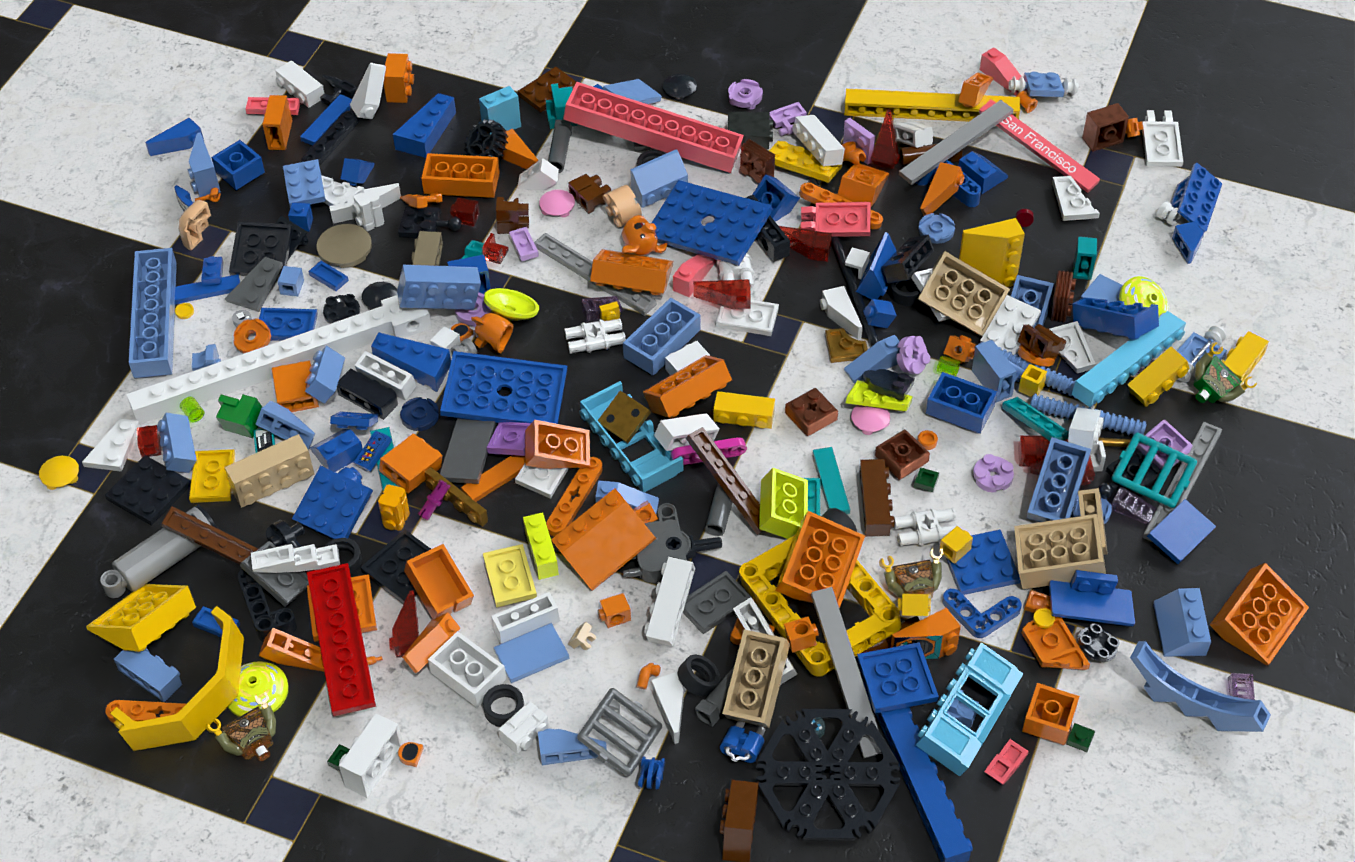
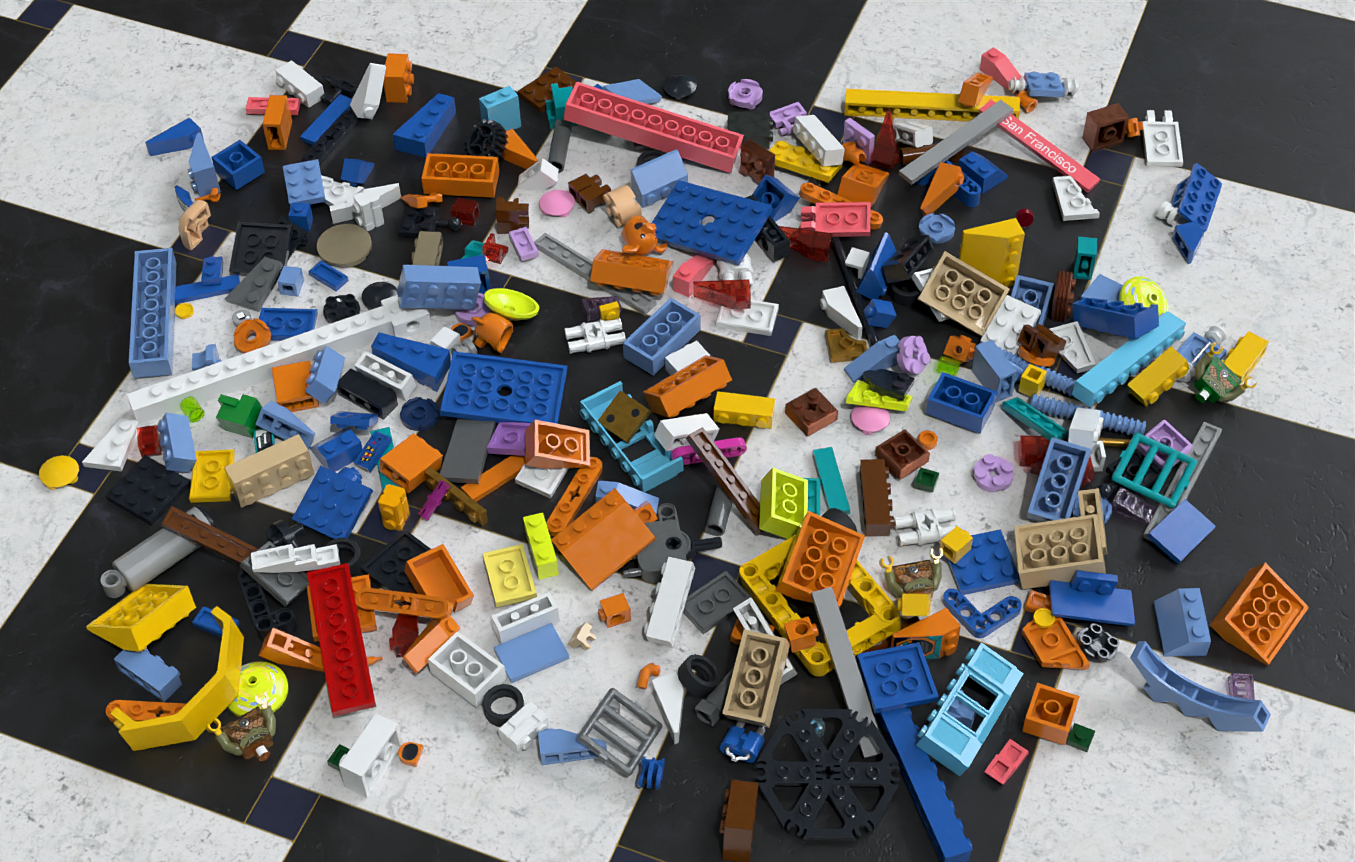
(421, 605): none -> orange piece

